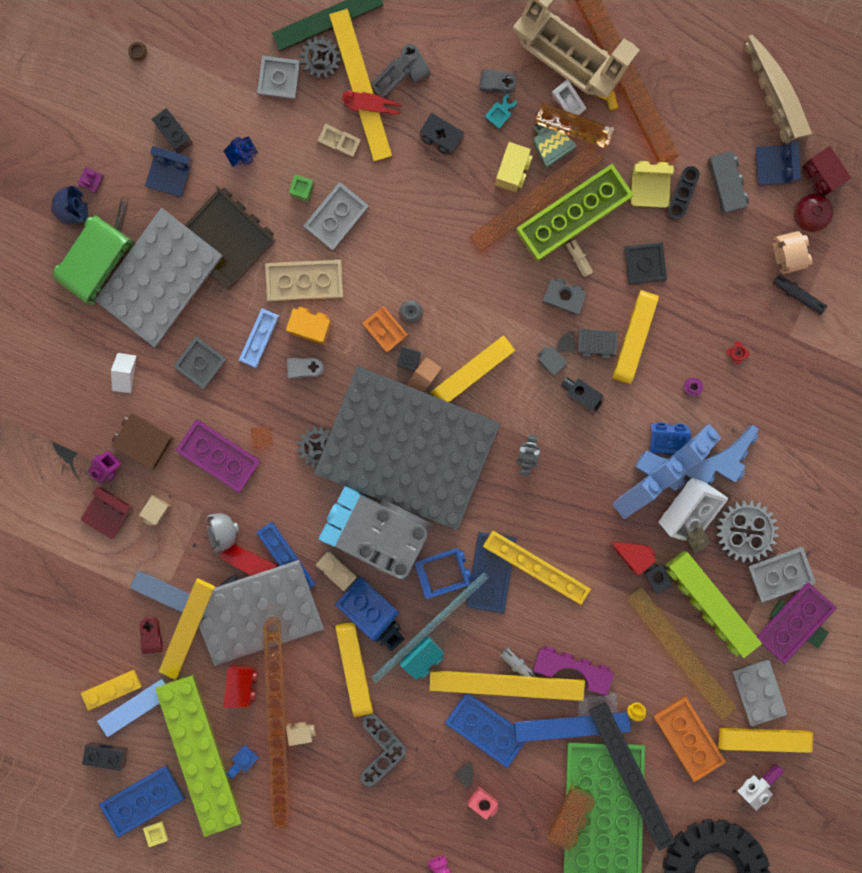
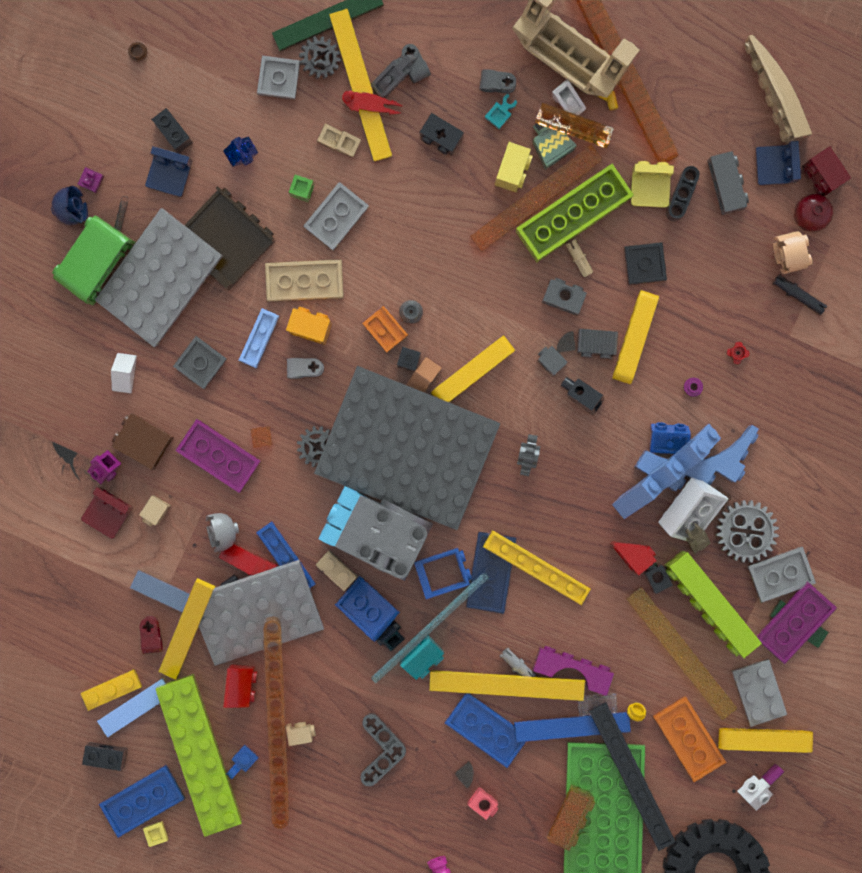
(354, 669): yellow beam -> none

